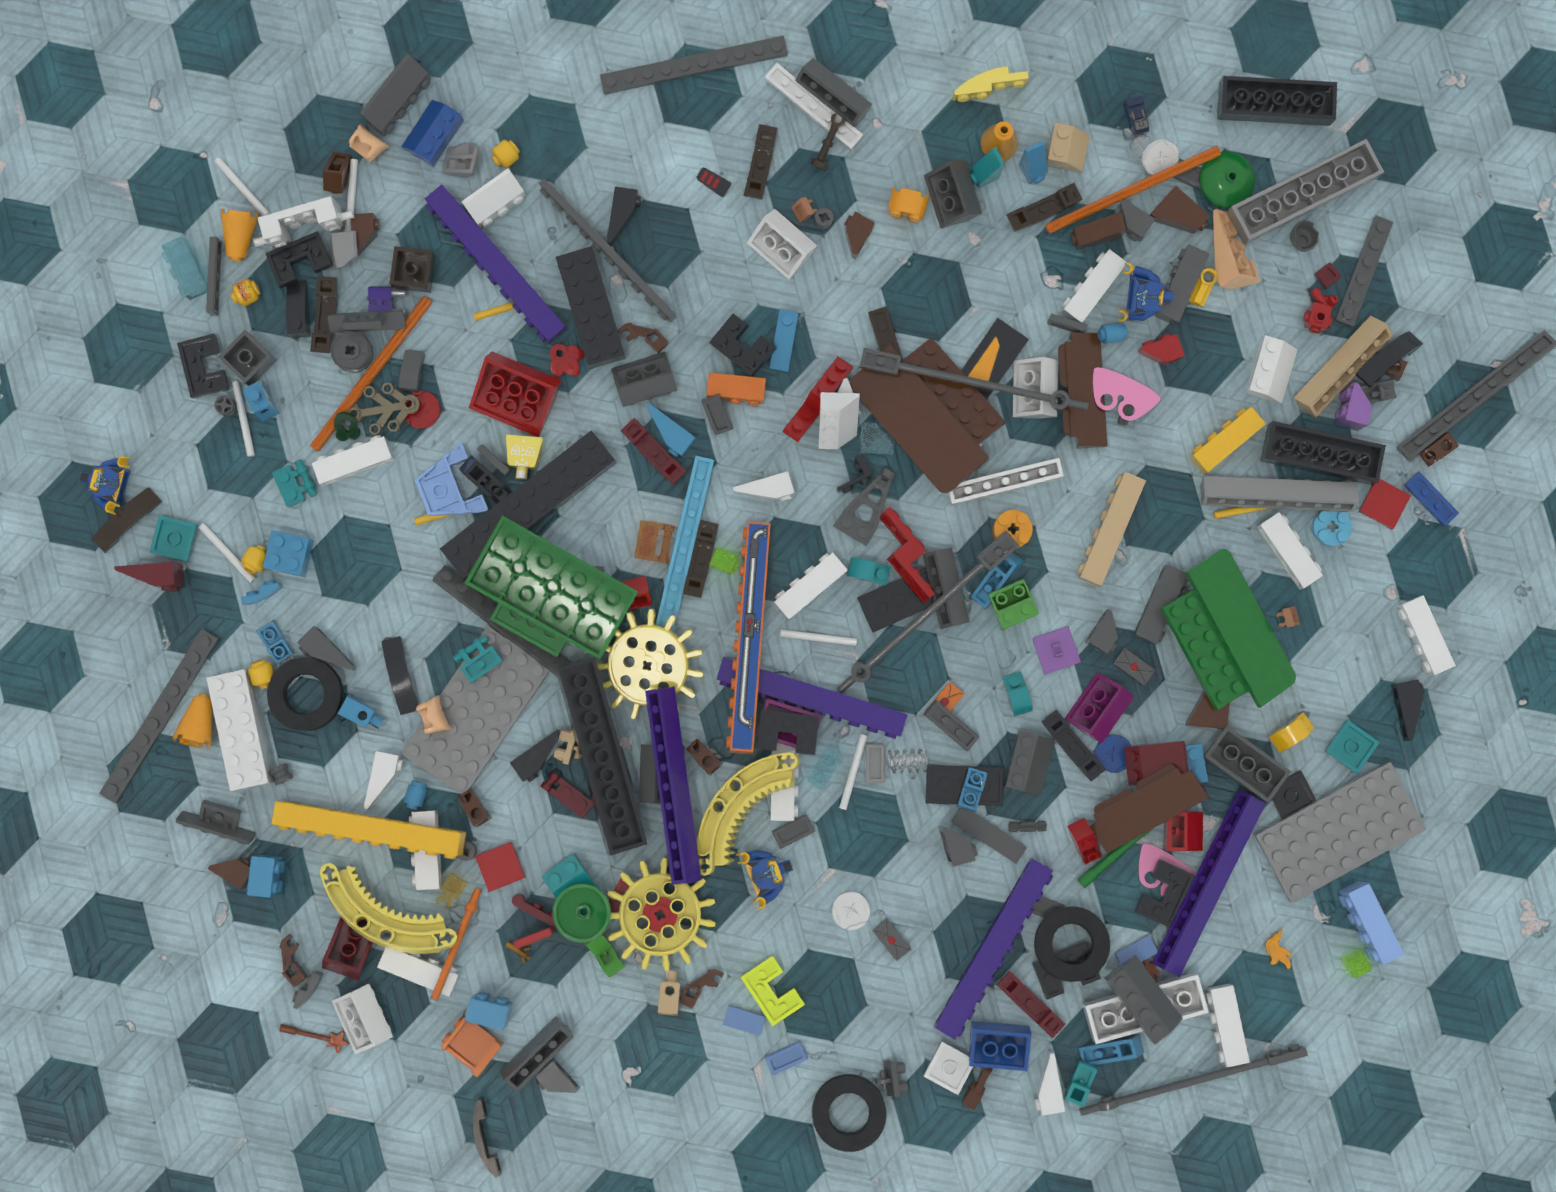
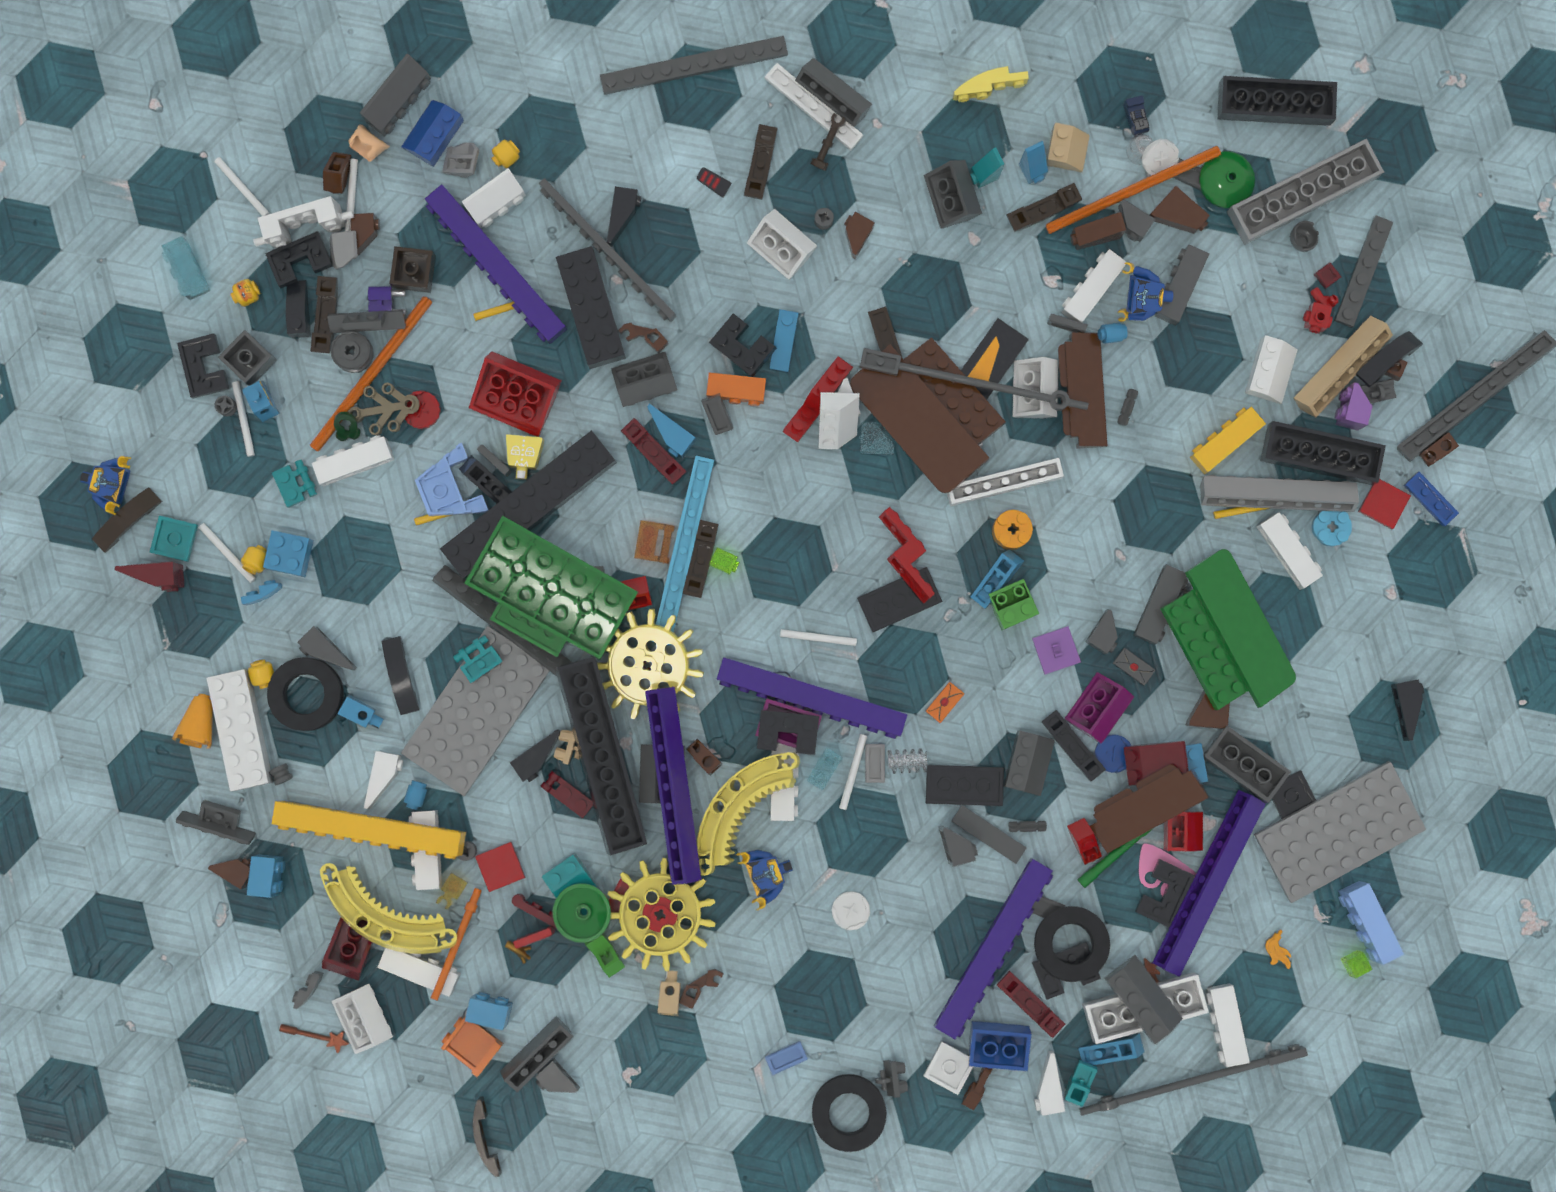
(159, 716): dark grey plate -> none
(213, 282): dark grey tile -> none
(237, 232): light orange cone -> none
(275, 642): dark azure slope -> none
(287, 959): reddish brown piece -> none
(411, 370): dark grey slope -> none
(433, 715): light nougat hair -> none
(474, 808): reddish brown leg -> none
(567, 362): red plate -> none
(744, 1020): medium blue tile -> none
(750, 638): brick -> none
(772, 487): white slope -> none
(773, 1007): neon yellow plate -> none
(793, 831): dark grey tile -> none
(803, 209): nougat tile -> none
(810, 586): white brick -> none
(853, 526): dark grey plate -> none
(861, 467): black bracket -> none
(868, 571): teal brick -> none
(891, 939): dark grey tile -> none
(907, 204): light orange brick -> none
(942, 576): dark grey brick -> none
(951, 725): dark grey tile -> none
(972, 789): dark azure slope -> none
(989, 558): dark grey bar -> none
(1002, 137): light orange cone -> none
(1017, 694): teal brick -> none
(1111, 530): tan brick -> none
(1116, 384): bright pink piece -> none
(1142, 949): medium blue tile -> none
(1163, 351): red slope -> none
(1203, 288): yellow piece -> none
(1231, 262): light nougat wedge -> none
(1290, 616): nougat tile -> none
(1291, 733): yellow brick -> none
(1352, 746): teal plate -> none
(1425, 635): white brick -> none

